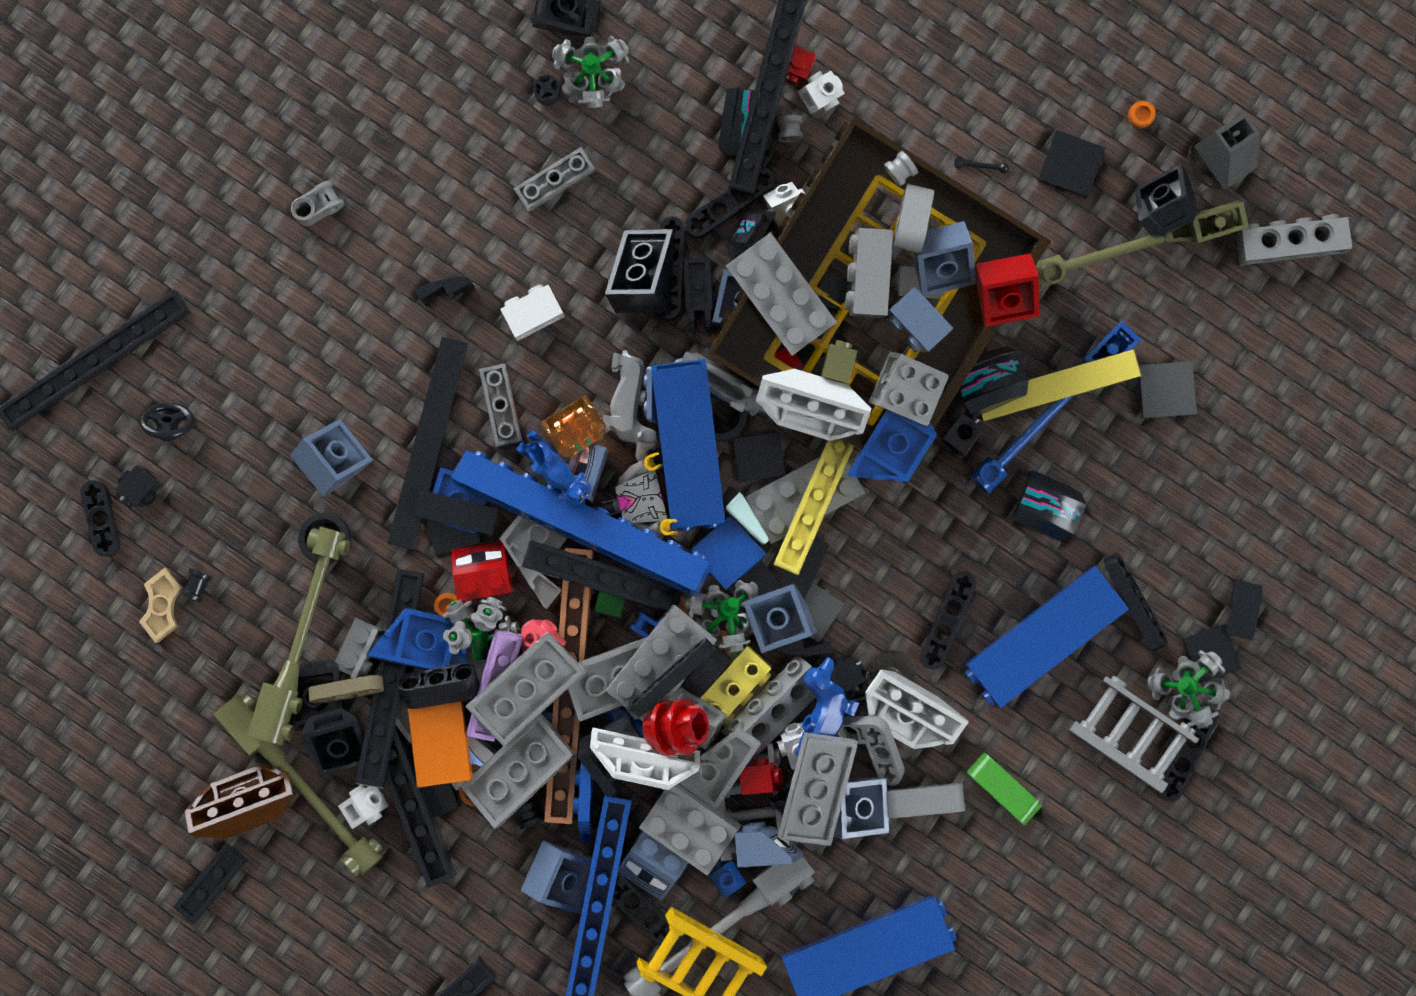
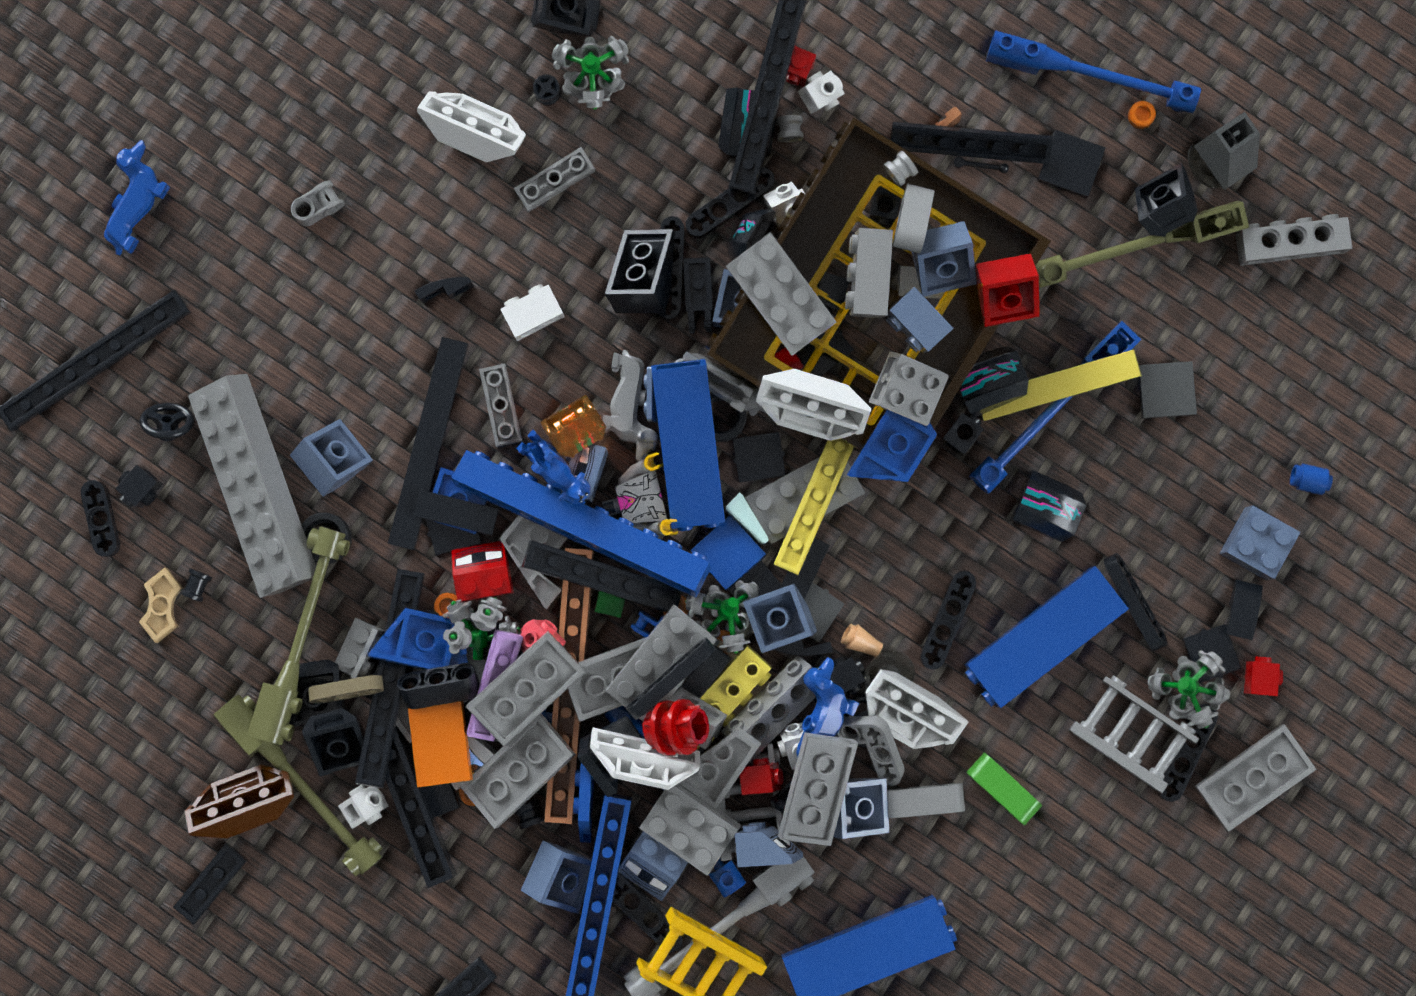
(136, 200): none -> blue animal
(253, 484): none -> light grey brick
(471, 126): none -> white wedge
(839, 362): olive brick -> none
(861, 641): none -> light nougat cone
(884, 219): none -> black brick
(952, 118): none -> nougat tile
(972, 142): none -> black tile
(1032, 56): none -> blue bar
(1255, 777): none -> light grey plate
(1259, 543): none -> sand blue brick
(1262, 677): none -> red brick
(1311, 479): none -> blue brick

